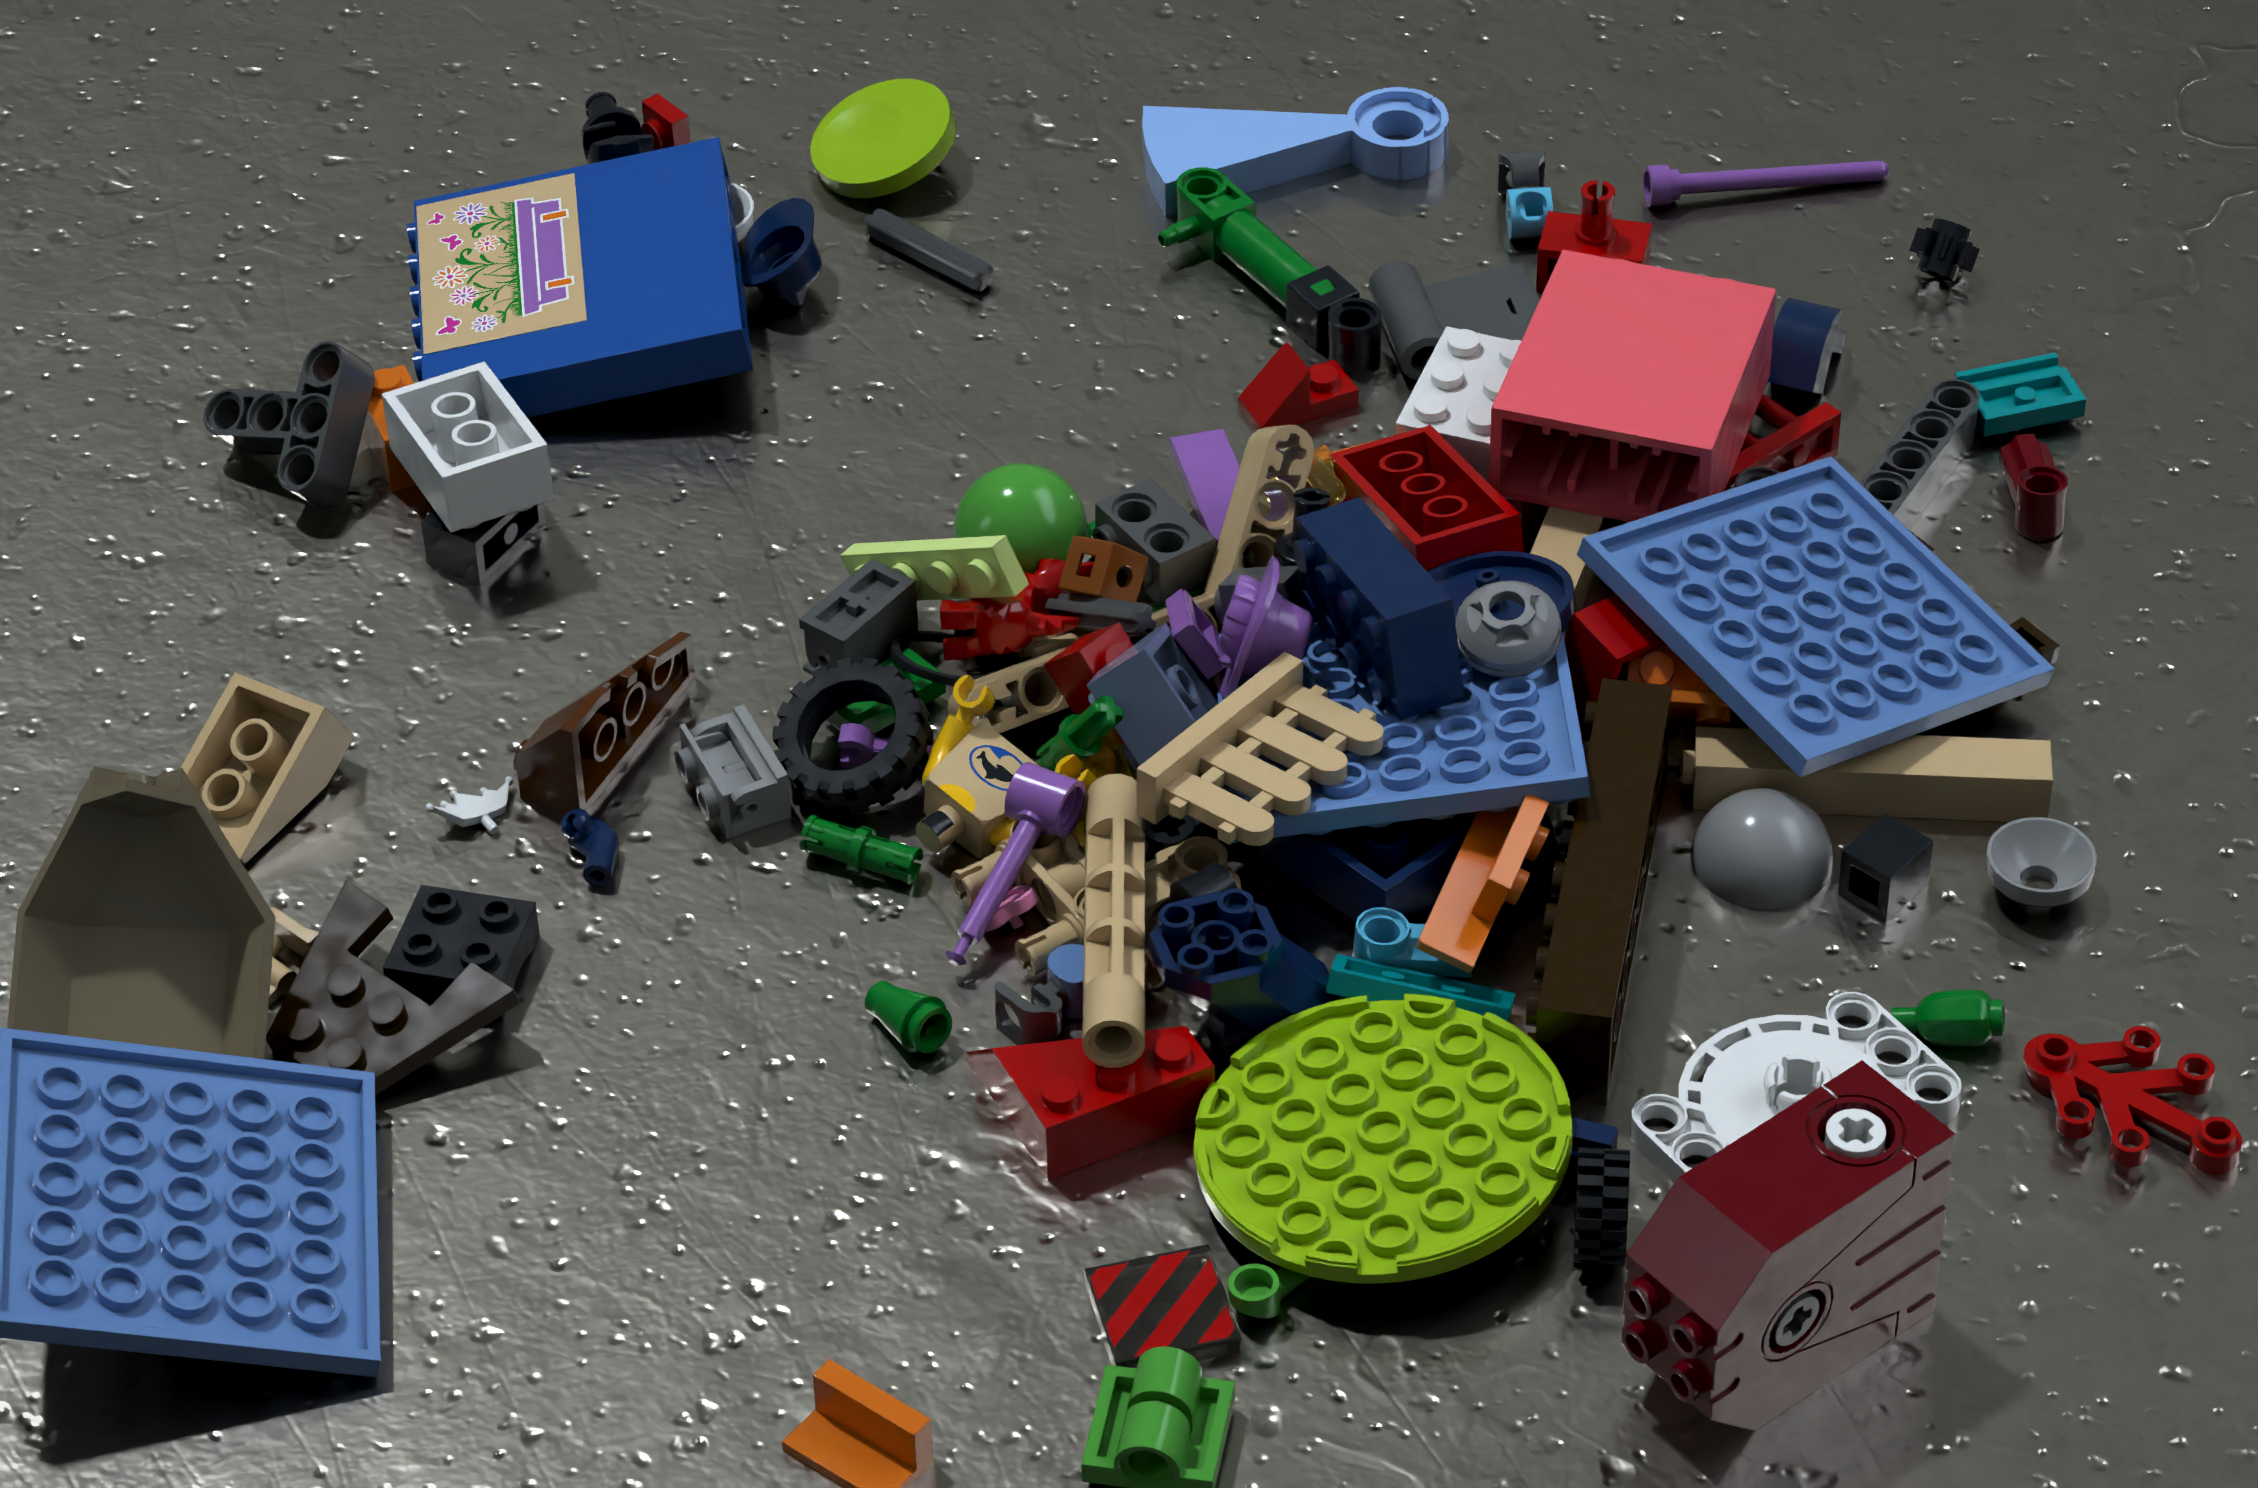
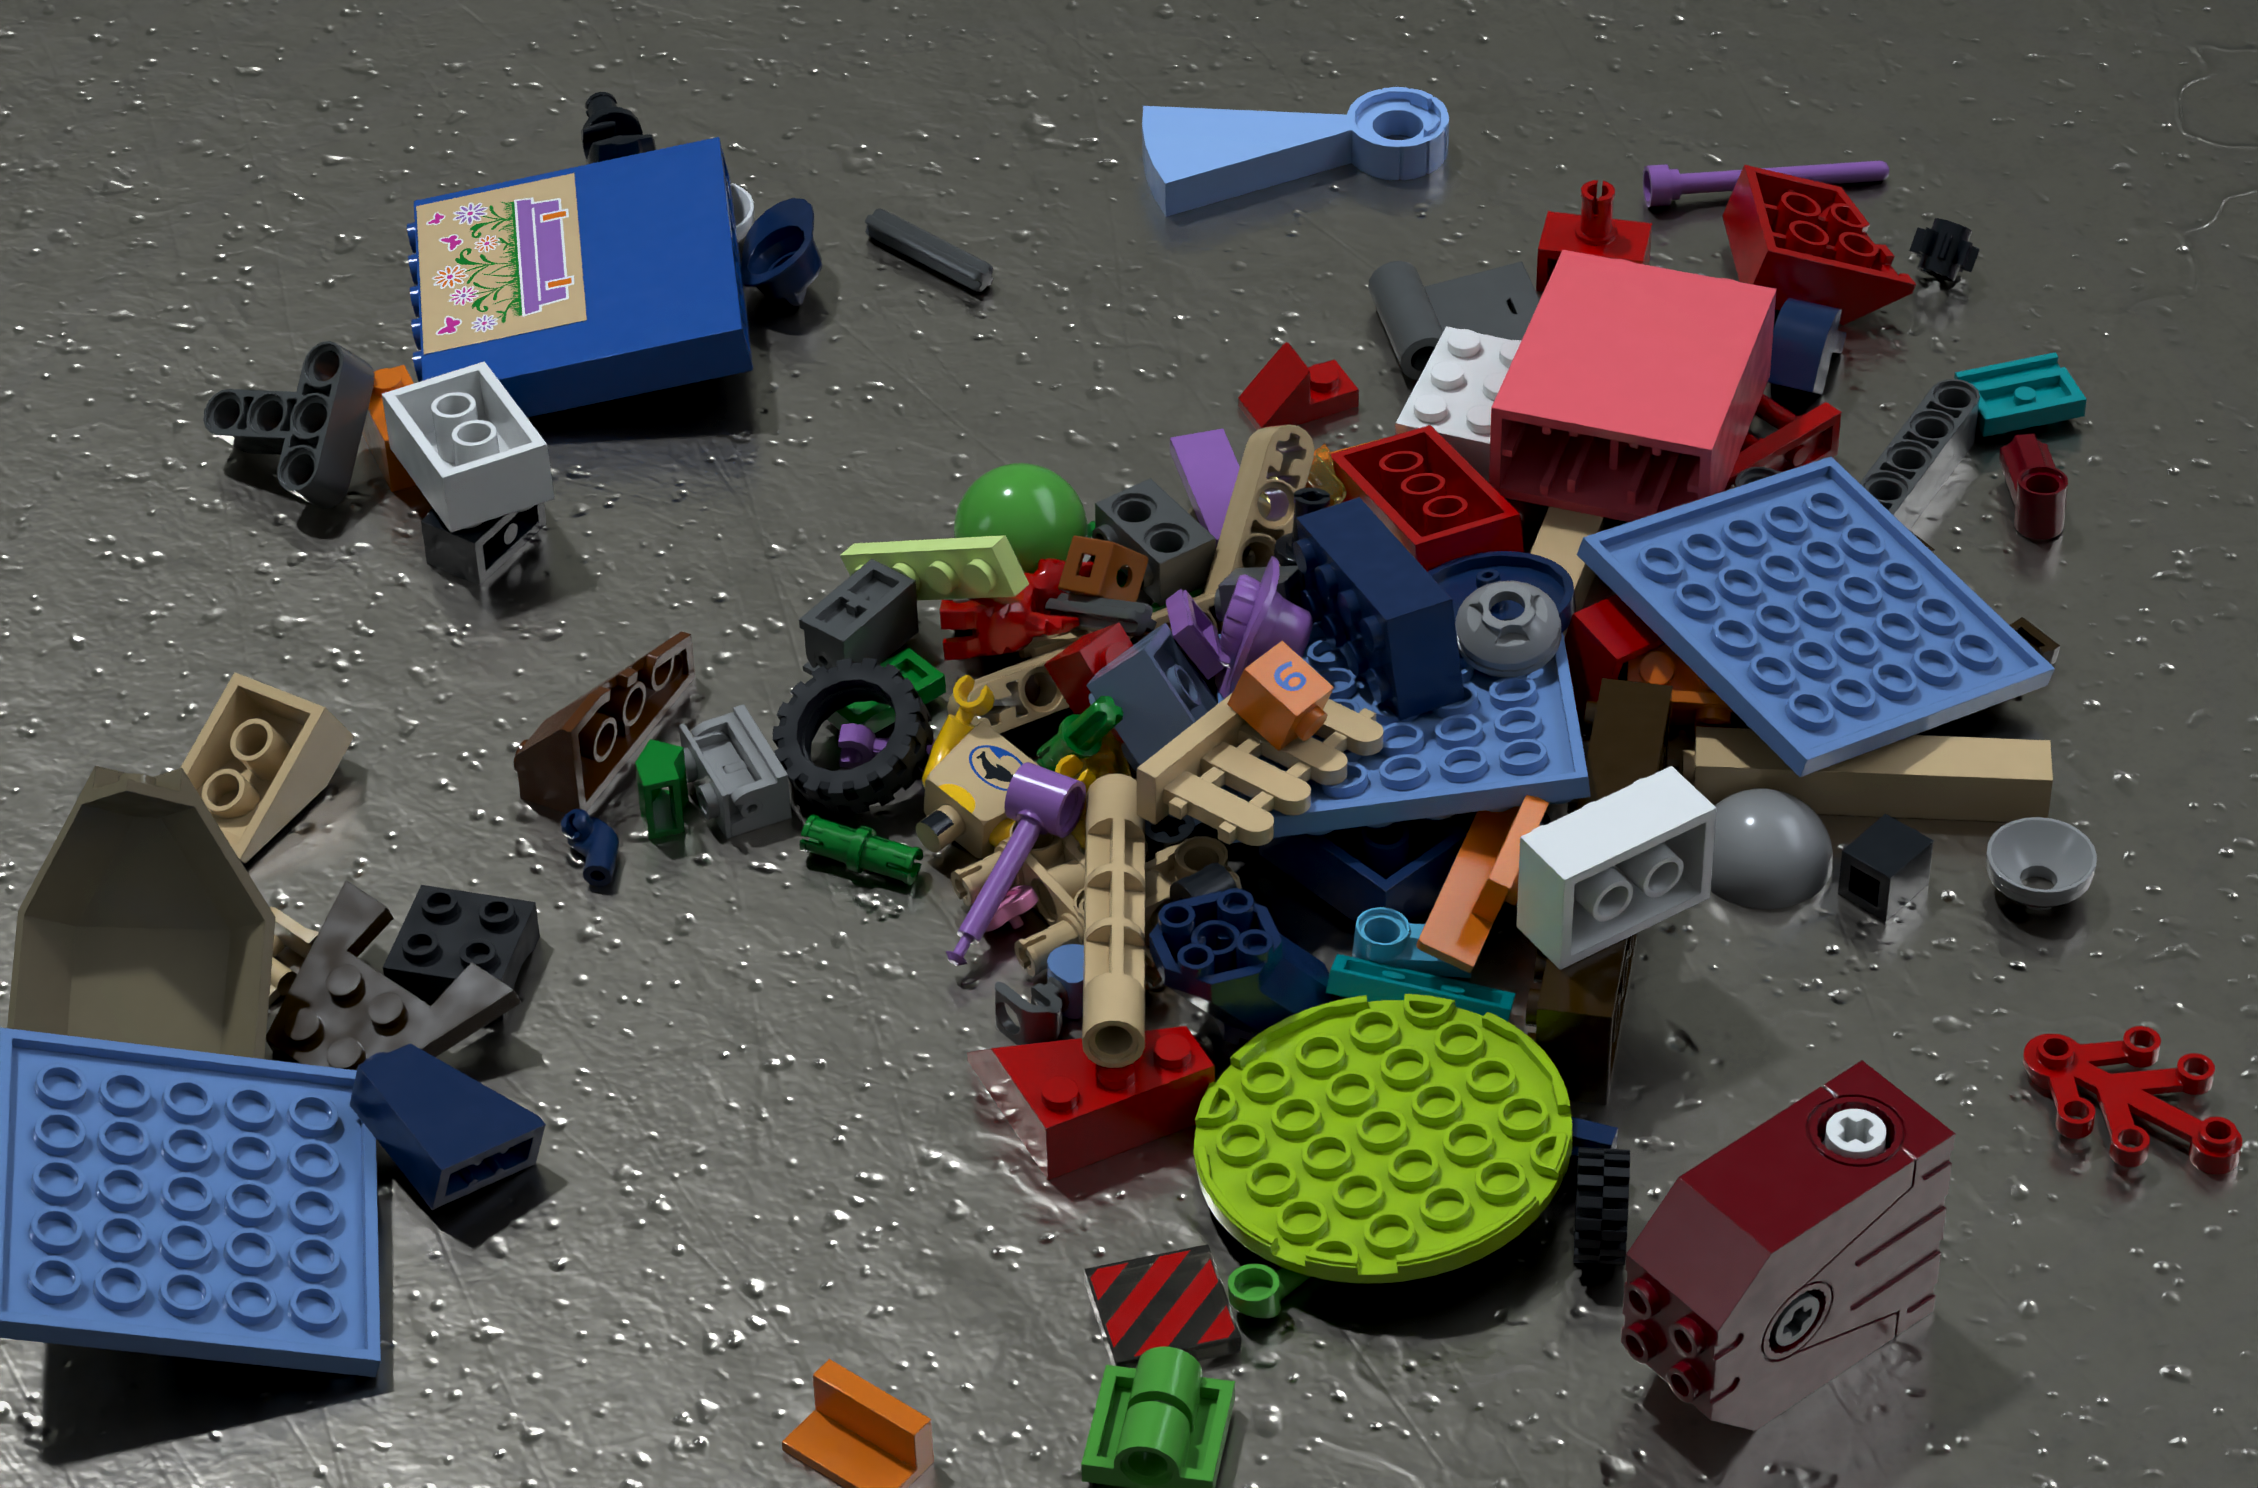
(442, 1124): none -> dark blue slope
(475, 809): white piece -> none
(660, 809): none -> green piece
(665, 122): red plate -> none
(883, 138): lime piece -> none
(913, 1018): green cone -> none
(923, 672): black piece -> none
(1281, 697): none -> orange brick
(1317, 302): piece -> none
(1525, 195): leg -> none
(1615, 867): none -> white brick
(1776, 1065): white piece -> none
(1809, 244): none -> red wedge
(1955, 1018): green plant -> none

